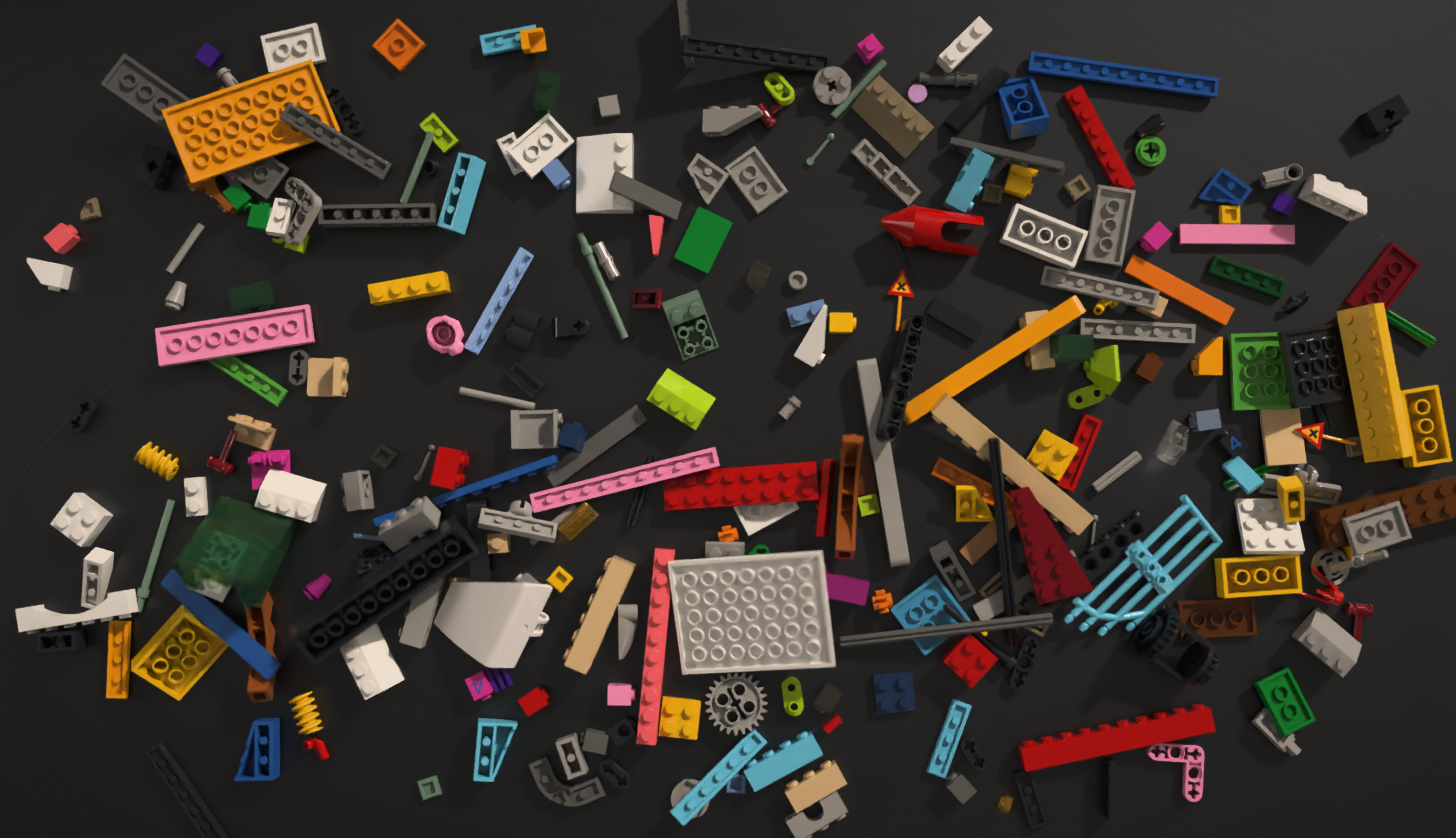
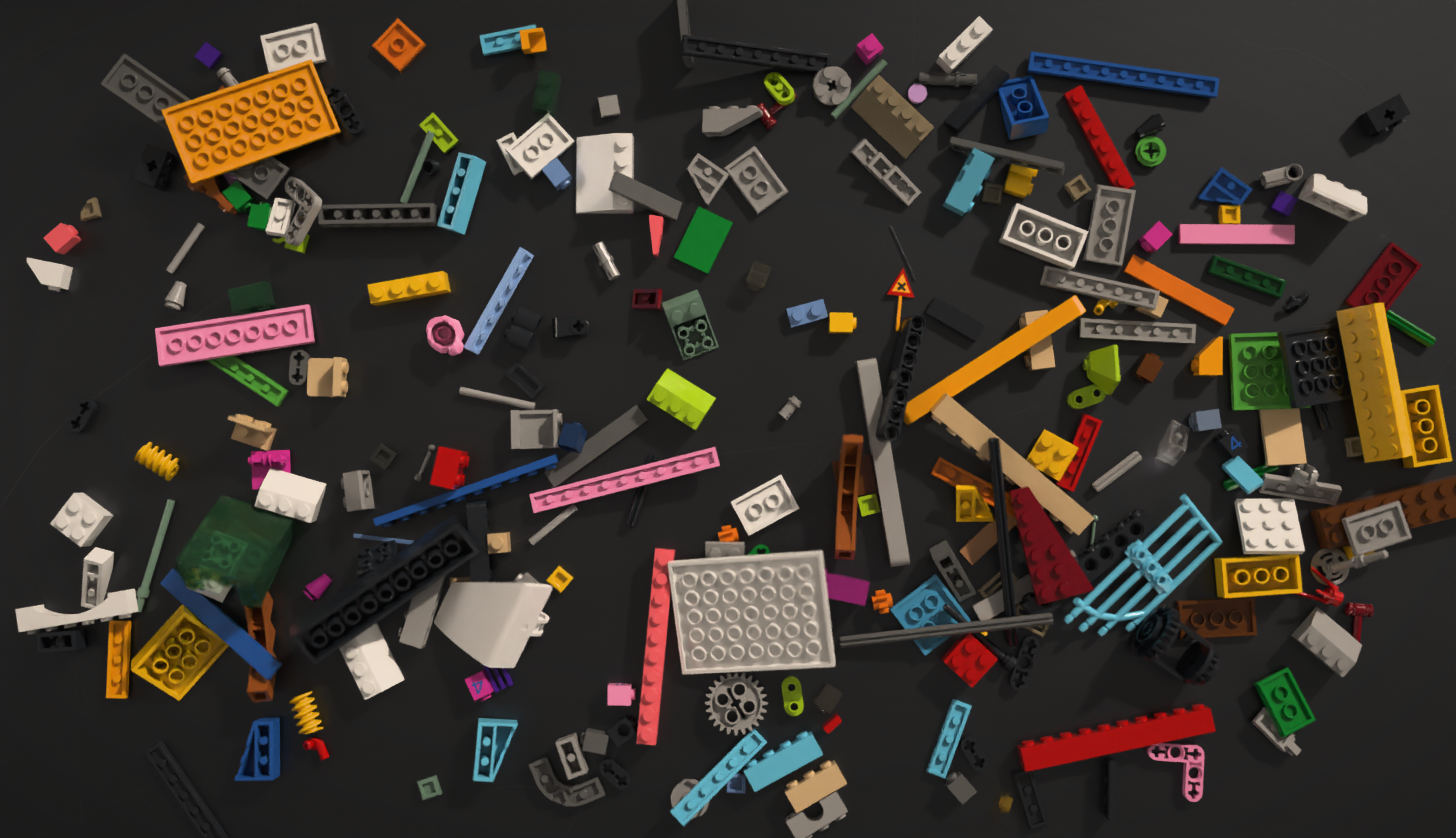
(196, 496): white plate -> none
(220, 463): dark red piece -> none
(335, 141): dark grey tile -> none
(410, 523): light grey wedge -> none
(518, 522): light grey plate -> none
(534, 700): red brick -> none
(578, 520): clear yellow plate -> none
(587, 252): sand green bar -> none
(598, 617): tan brick -> none
(626, 627): light grey piece -> none
(680, 718): yellow plate -> none
(742, 487): red plate -> none
(797, 280): light grey tile -> none
(810, 161): sand green hinge -> none
(814, 342): white slope -> none
(824, 505): red plate -> none
(894, 692): dark blue plate -> none
(923, 227): red piece -> none
(1072, 346): clear green brick -> none
(1291, 499): yellow slope -> none
(1314, 435): piece -> none

